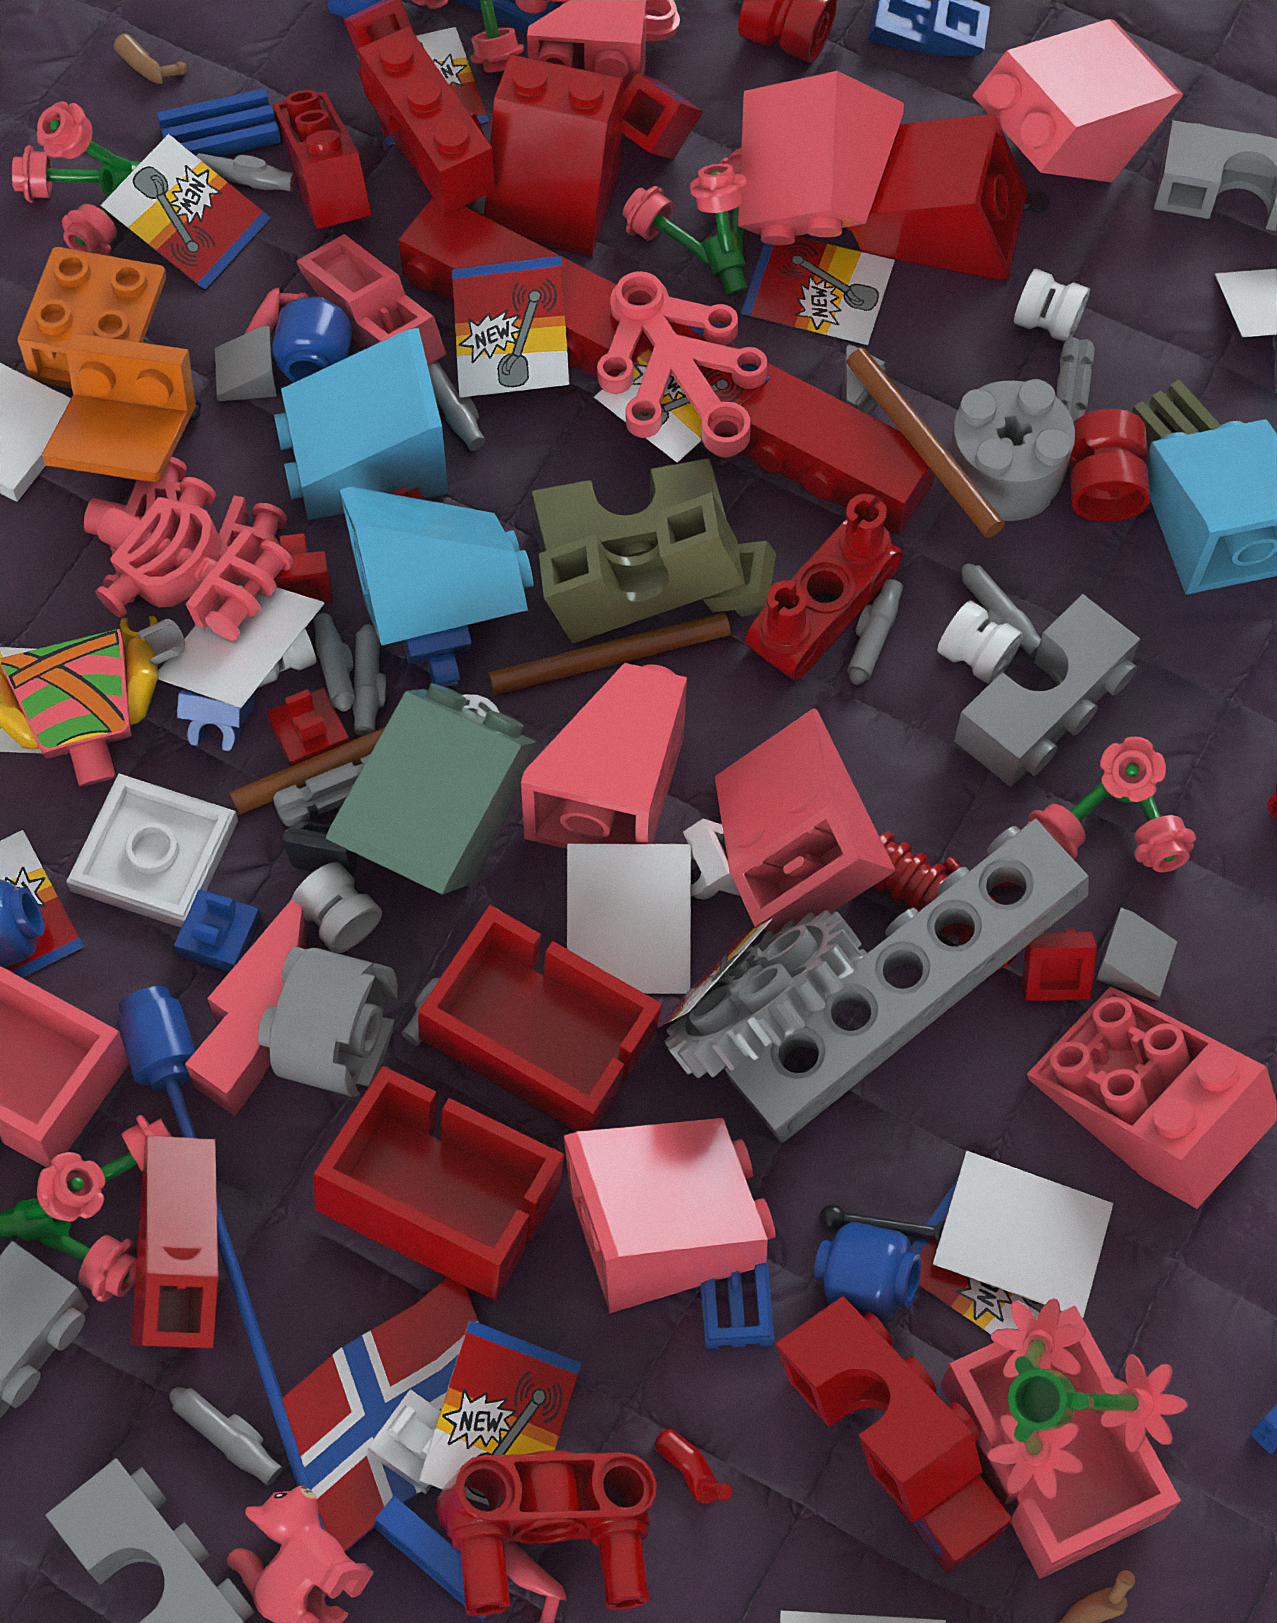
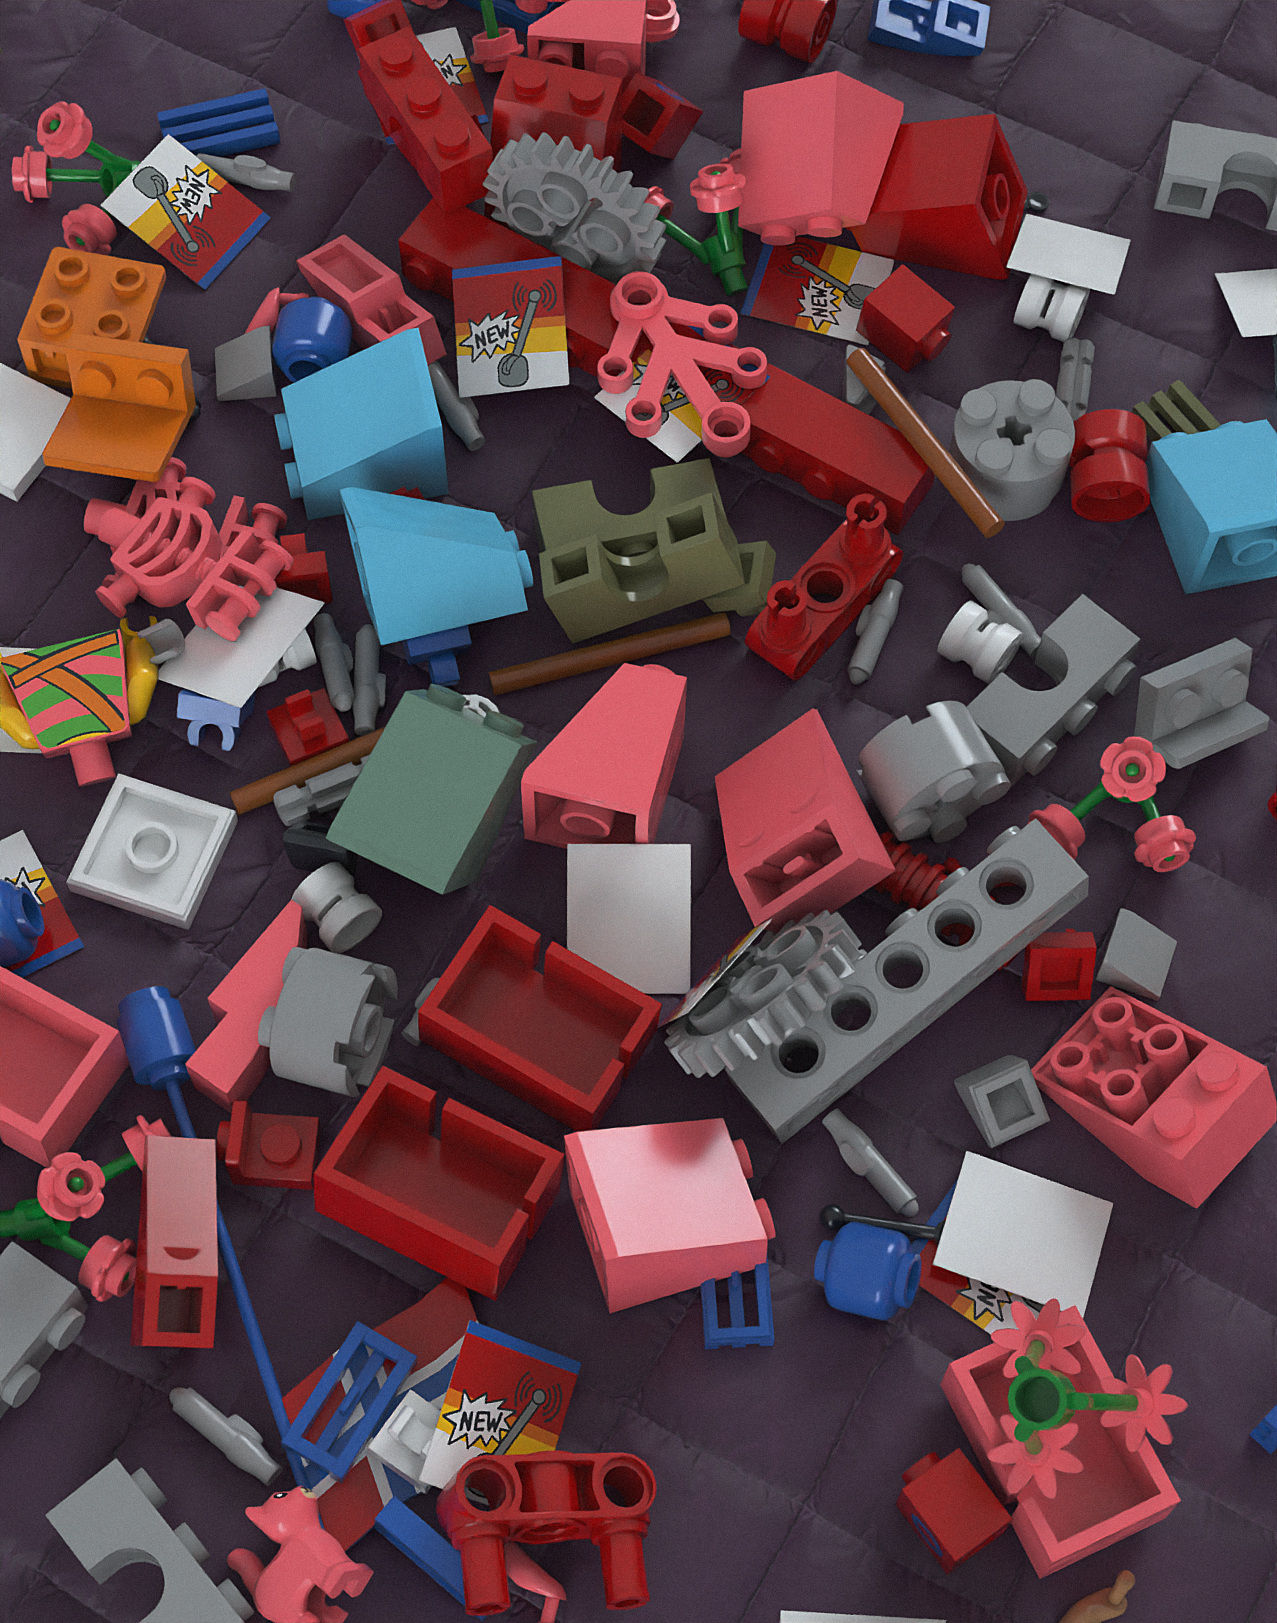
(141, 61): medium nougat piece -> none
(217, 931): blue tile -> none
(269, 1148): none -> red bracket
(318, 1454): none -> blue tile
(322, 158): red slope -> none
(553, 185): none -> light grey gear
(693, 1467): red piece -> none
(710, 855): white tile -> none
(868, 1162): none -> light grey piece
(906, 319): none -> red brick
(920, 1444): red arch -> none
(931, 773): none -> light grey brick
(1002, 1099): none -> light grey slope
(1069, 254): none -> white sticker
(1079, 100): coral slope -> none
(1199, 705): none -> light grey bracket

